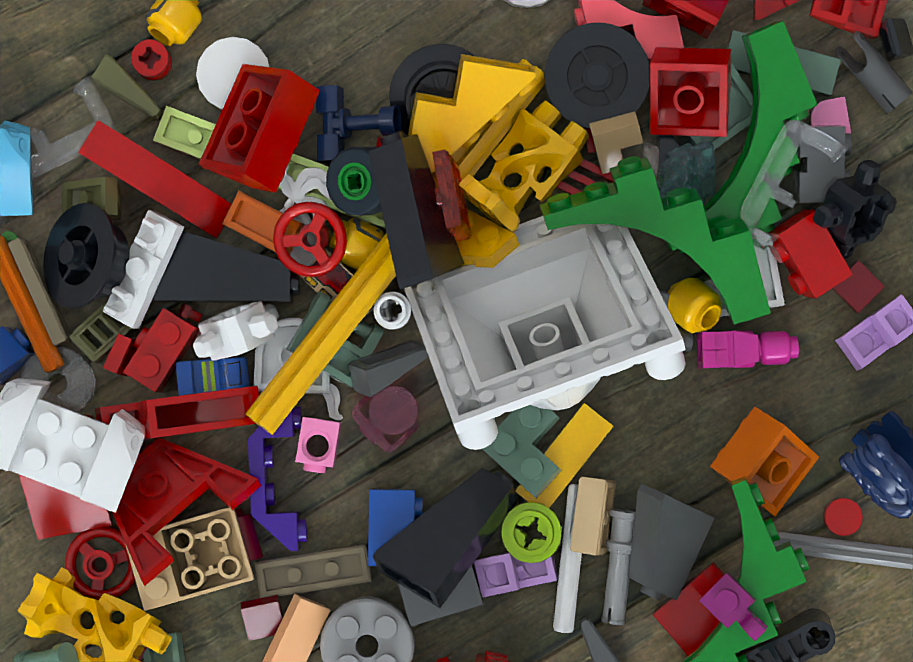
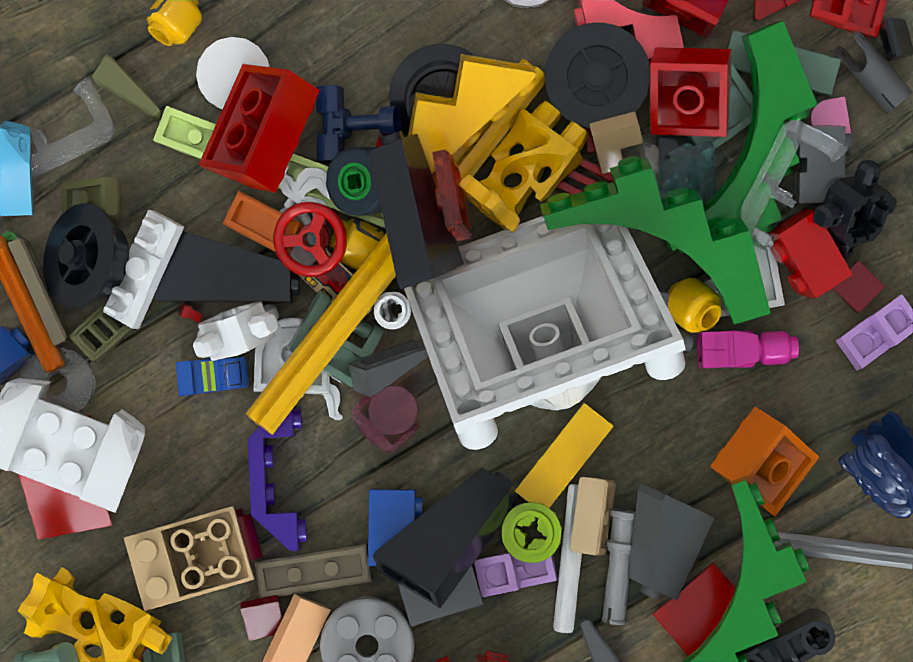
(80, 545): red piece -> none
(120, 354): red tile -> none
(153, 67): red wheel -> none
(155, 178): red slope -> none
(160, 350): red brick -> none
(161, 487): red wing -> none
(188, 412): red slope -> none
(326, 428): bright pink brick -> none
(487, 244): yellow wing -> none
(516, 449): sand green plate -> none
(730, 603): magenta plate -> none
(842, 516): red tile -> none

